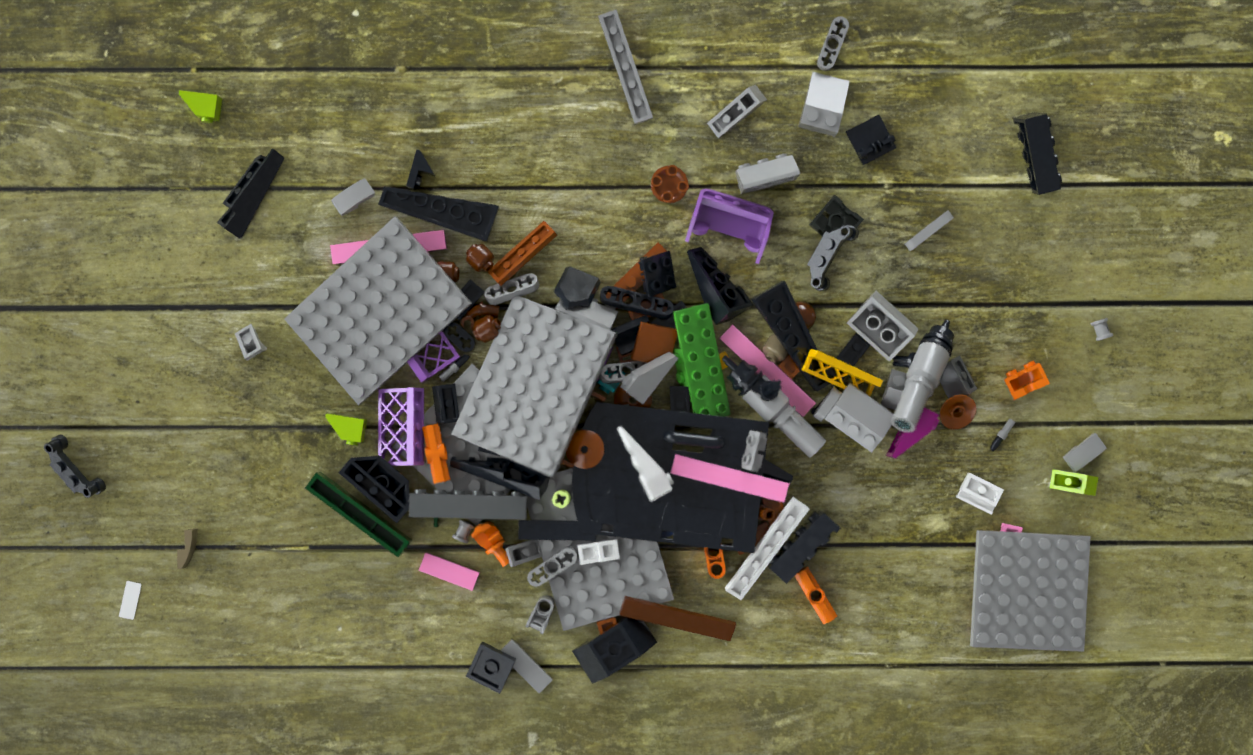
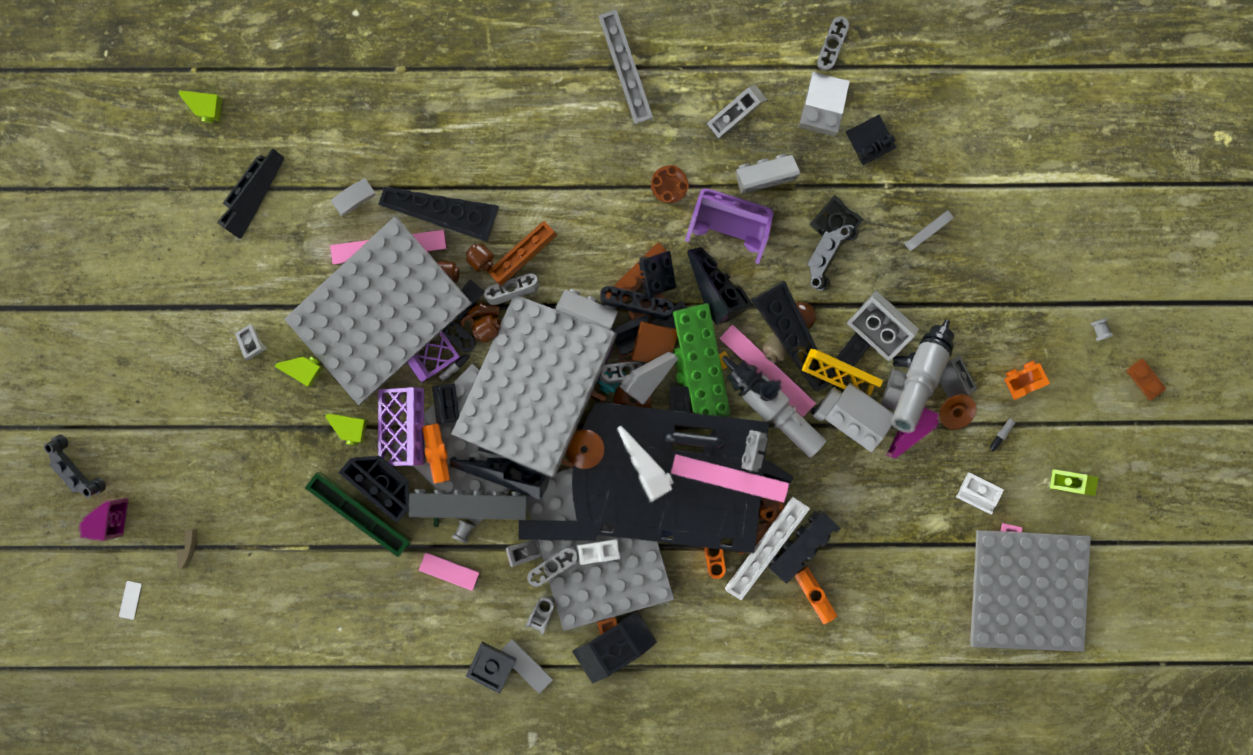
(105, 521): none -> magenta slope
(302, 369): none -> lime slope
(419, 166): black slope -> none
(491, 539): orange piece -> none
(562, 492): yellowish green bush -> none
(576, 288): black tile -> none
(677, 618): reddish brown tile -> none
(789, 367): dark orange plate -> none
(1039, 152): black wedge -> none
(1084, 452): light grey slope -> none
(1145, 379): none -> dark orange plate

